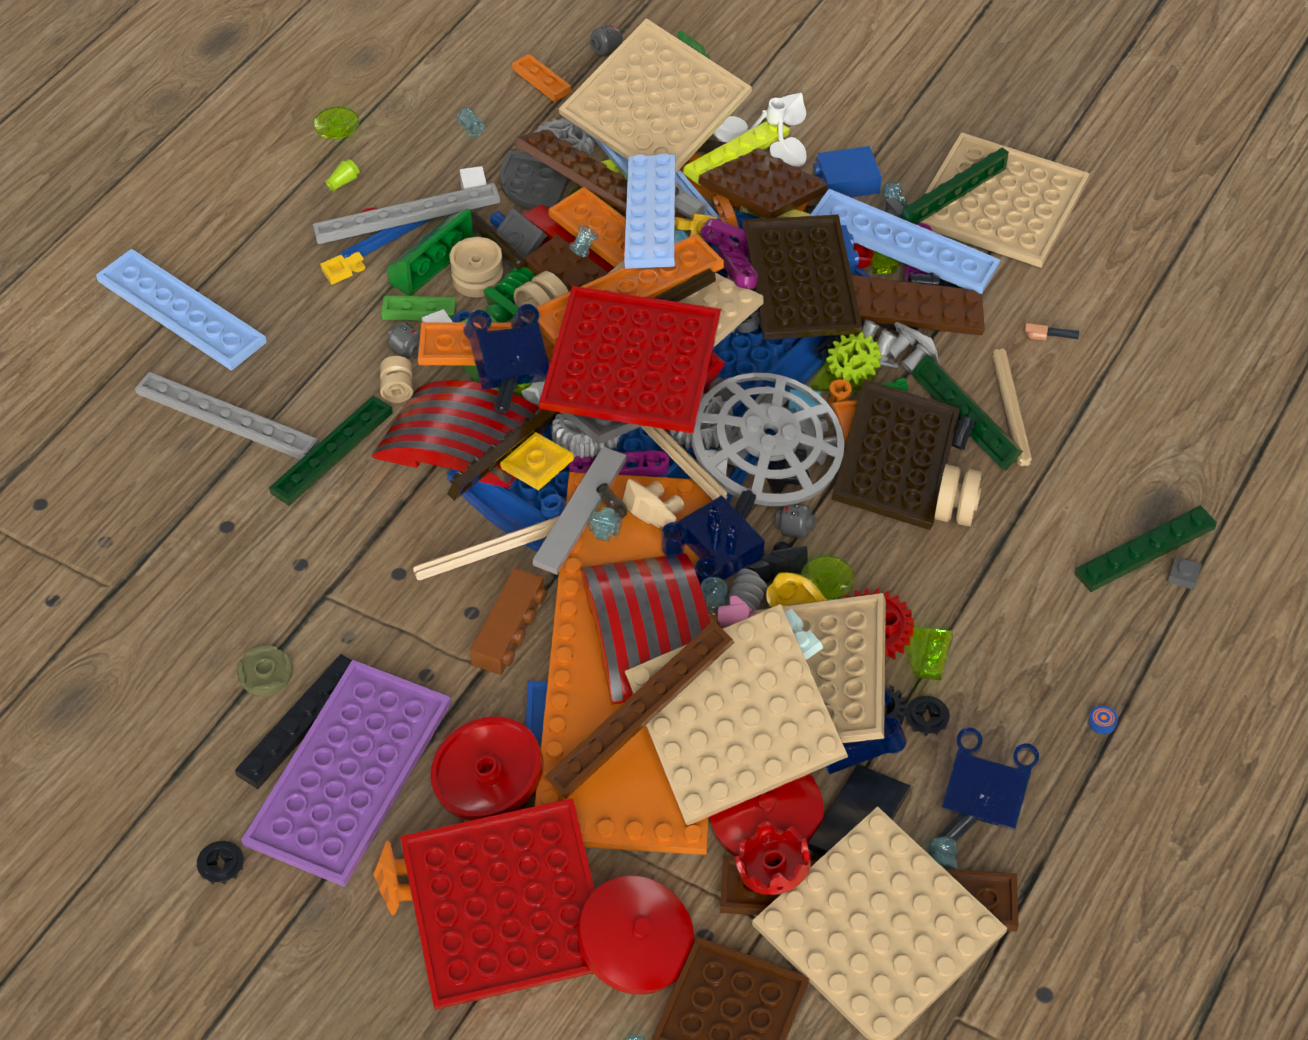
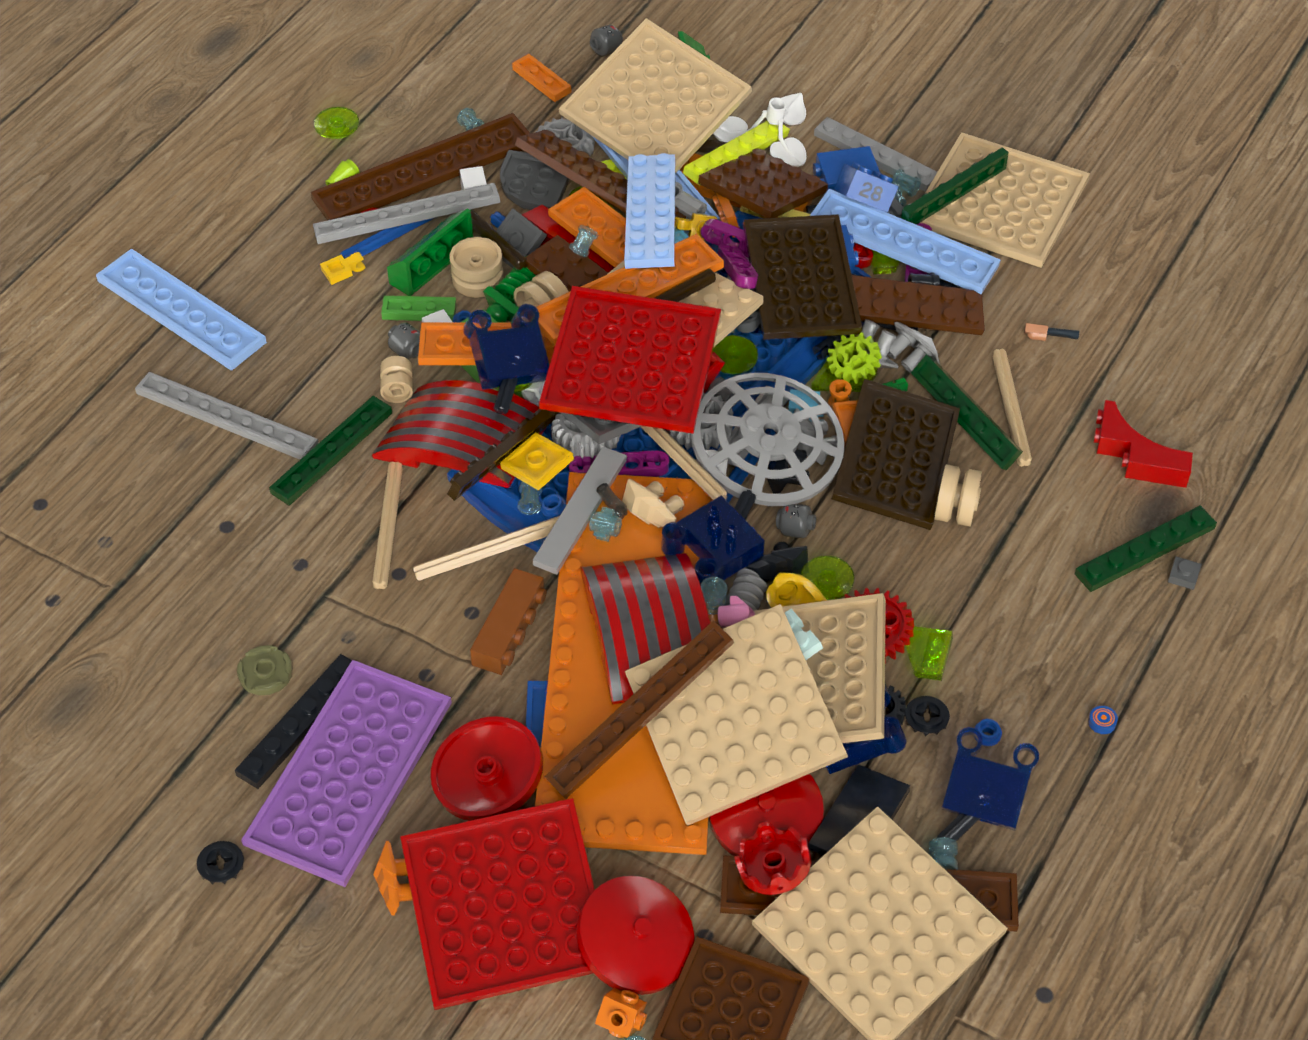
(387, 525): none -> tan axle
(420, 169): none -> reddish brown plate
(529, 501): none -> clear light blue bush
(621, 1013): none -> orange brick
(737, 354): none -> clear neon green dish
(865, 187): none -> brick
(885, 157): none -> light grey plate
(914, 183): none -> clear light blue bush
(962, 432): black pin -> none
(992, 727): none -> blue plate
(1140, 455): none -> red arch

